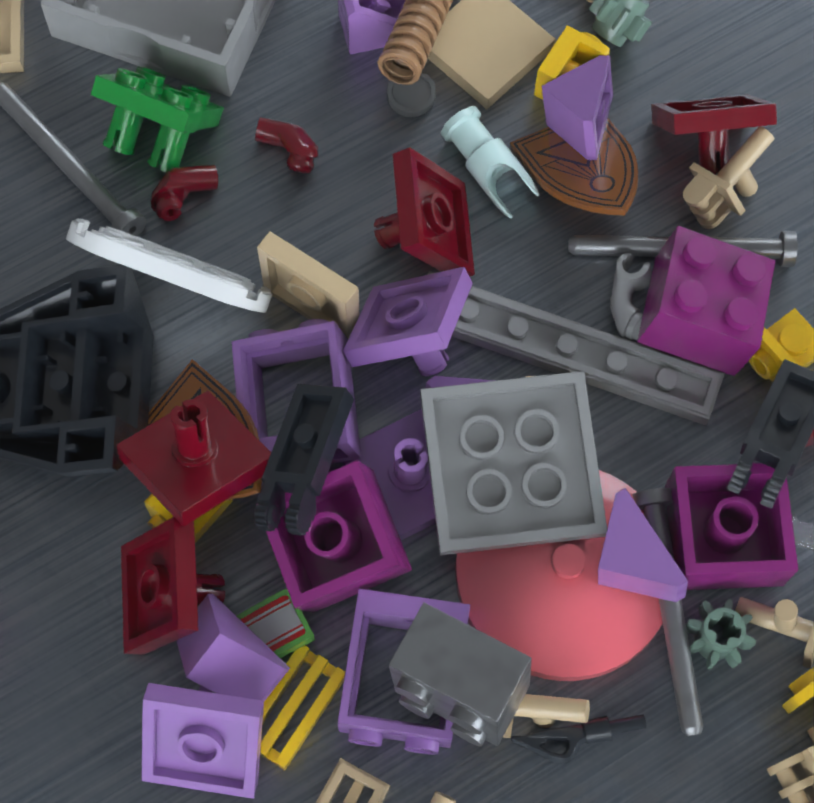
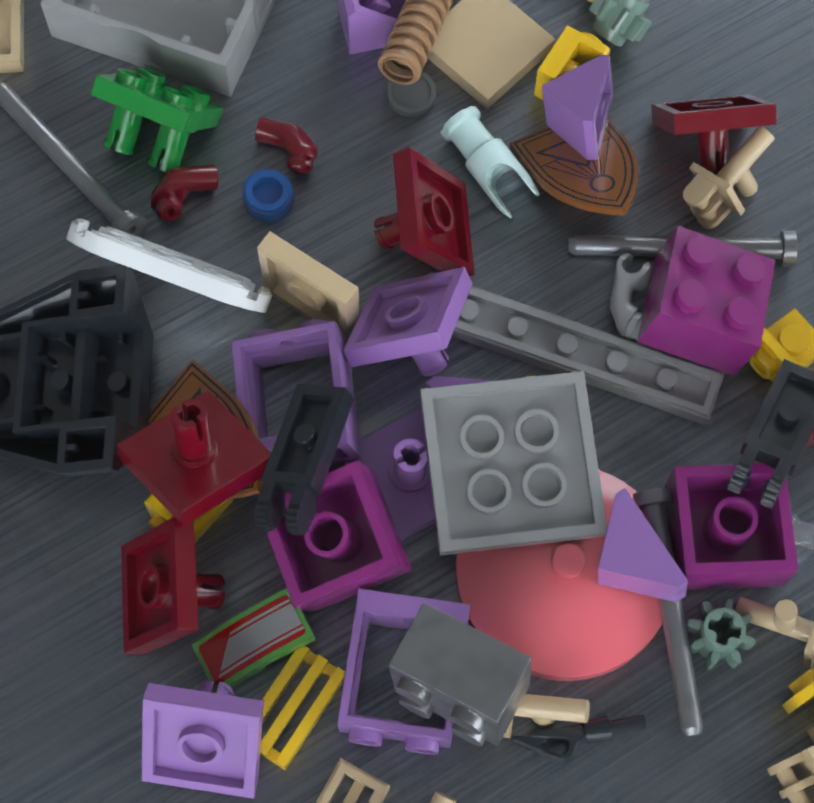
(229, 655): medium lavender slope -> none
(268, 195): none -> blue tile

